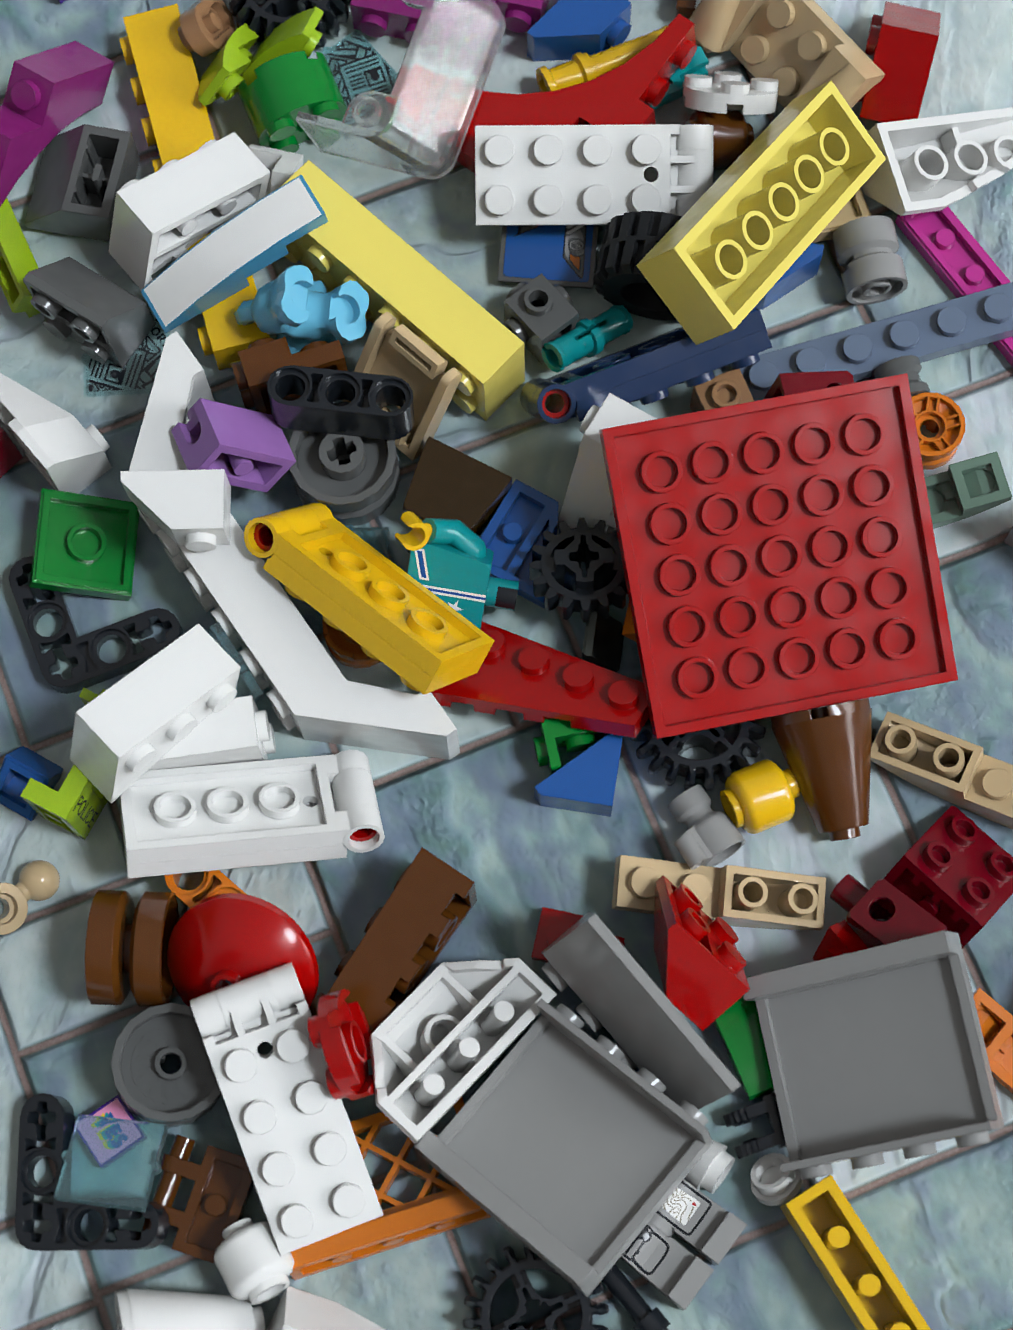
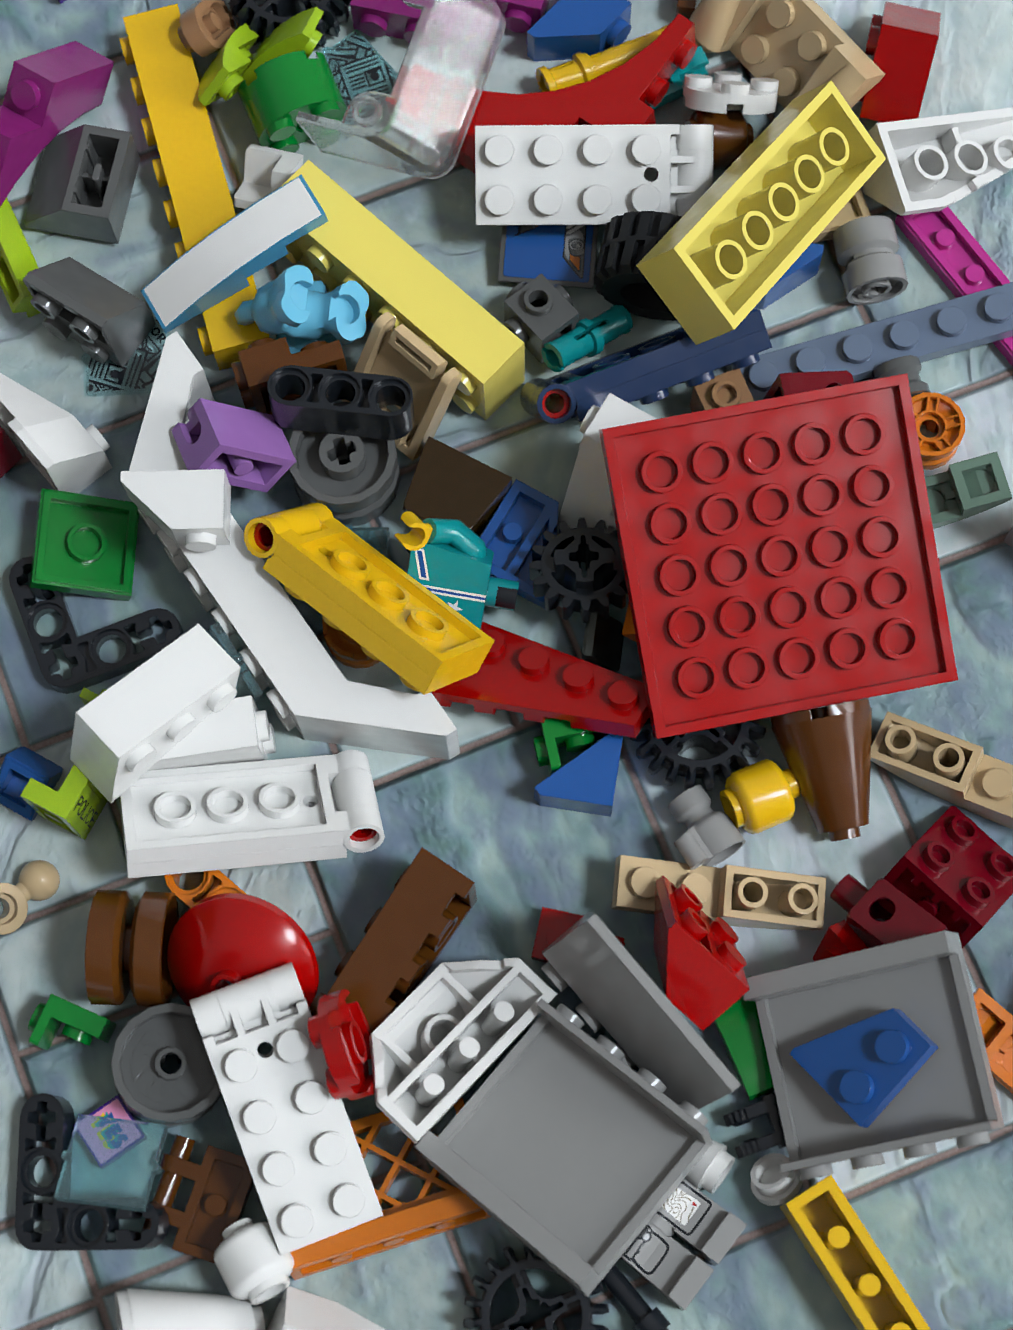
(79, 1023): none -> green bracket
(182, 203): white wedge -> none
(867, 1062): none -> blue wing

